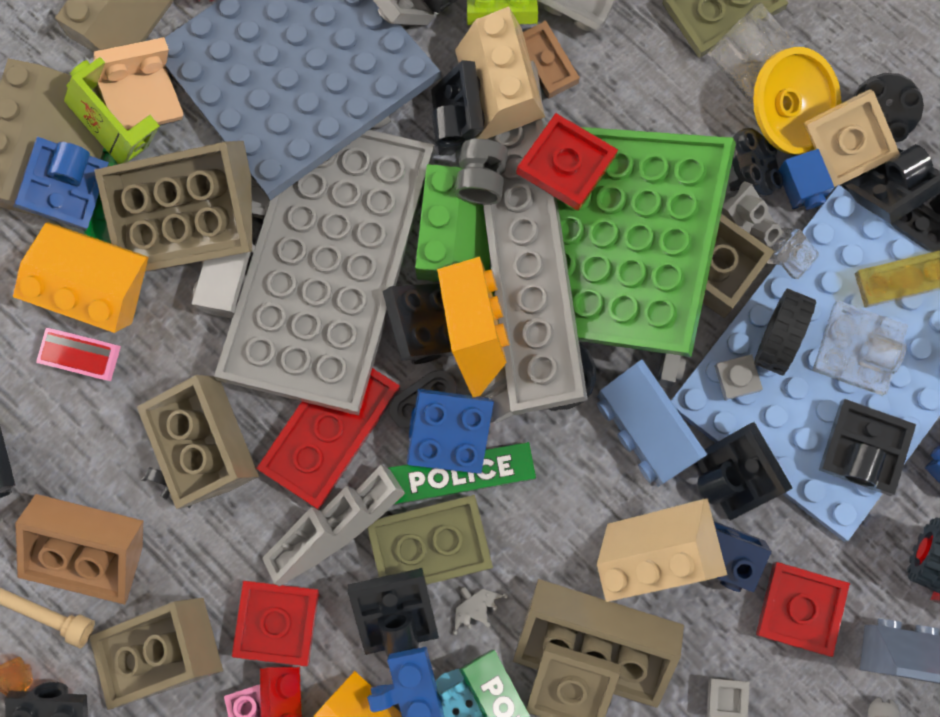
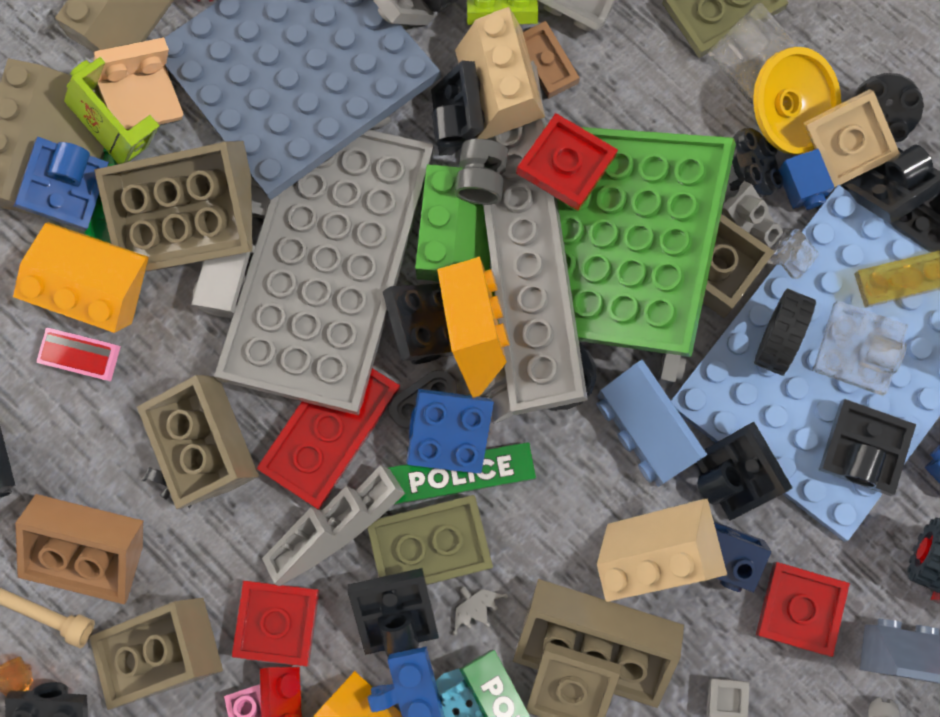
(738, 377): light grey plate -> none

